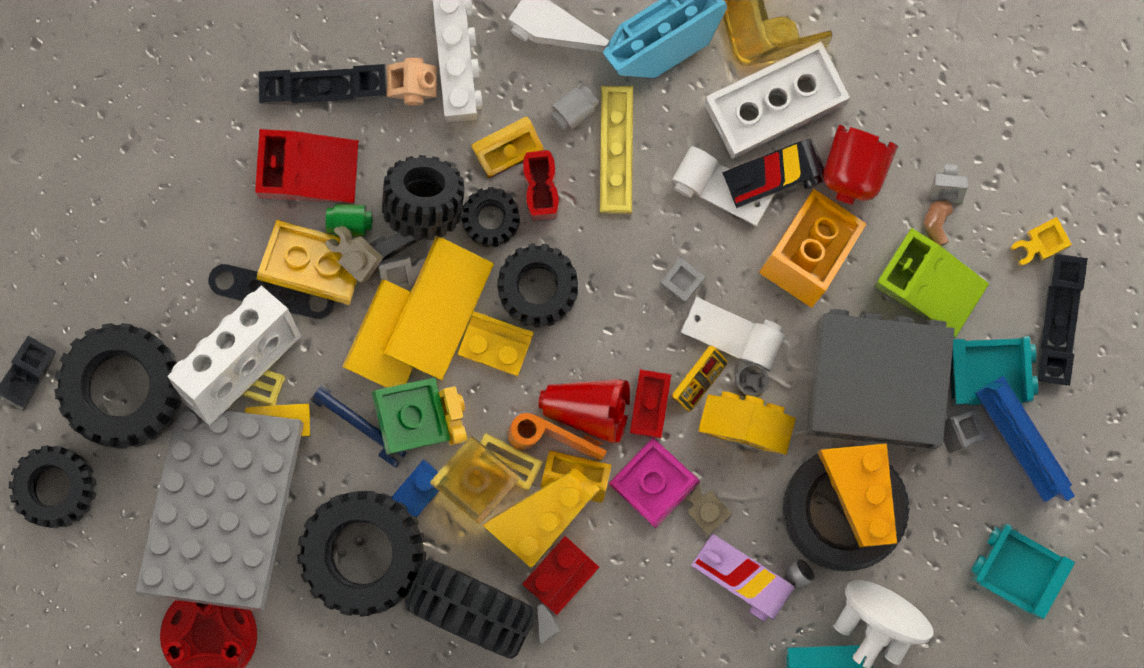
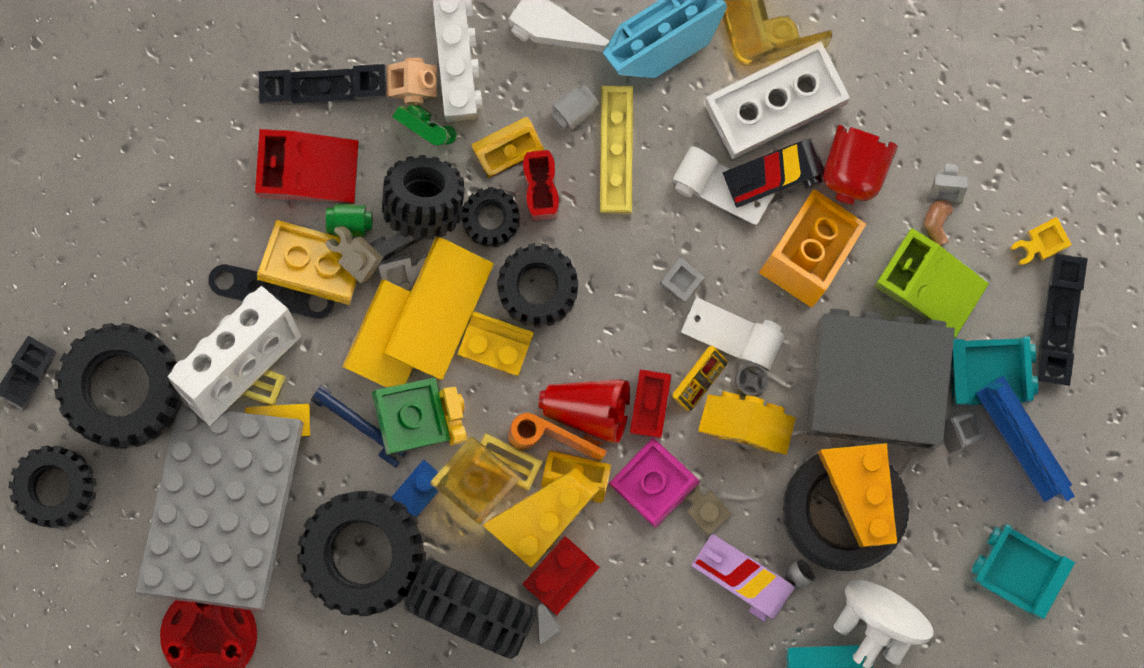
(419, 121): none -> green plate

